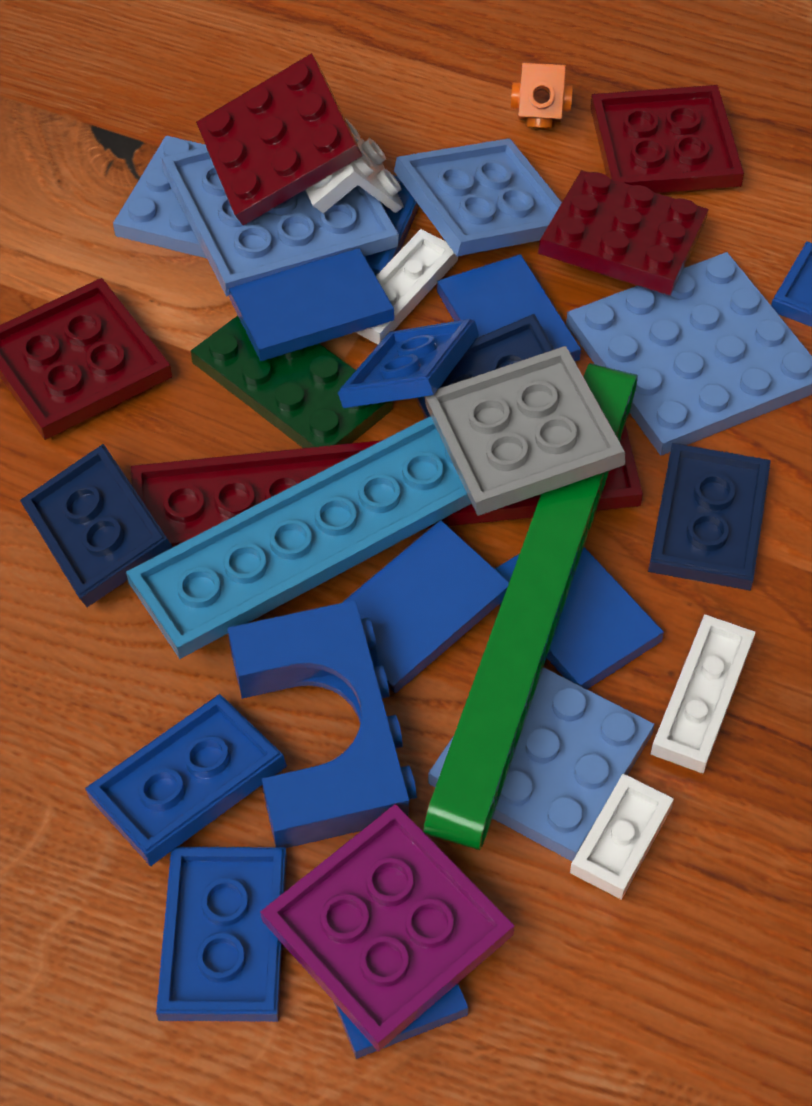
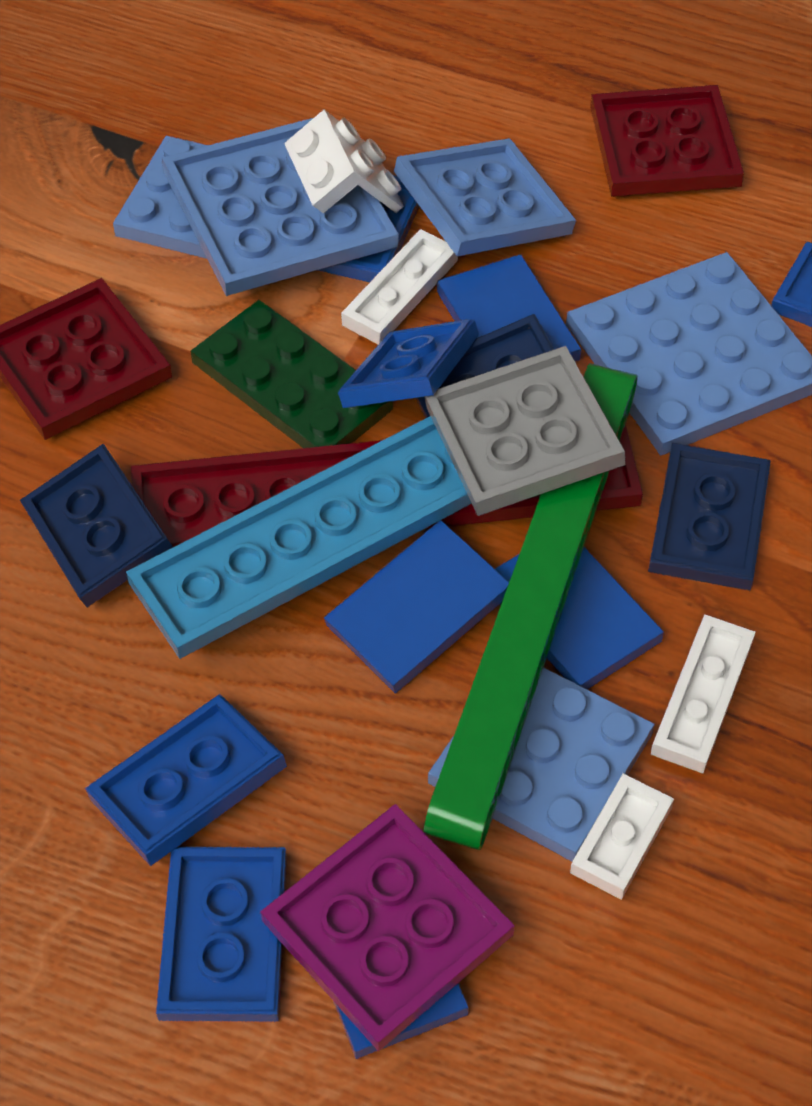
(278, 139): dark red plate -> none
(311, 304): blue tile -> none
(328, 651): blue arch -> none
(548, 79): orange brick -> none
(624, 231): dark red plate -> none

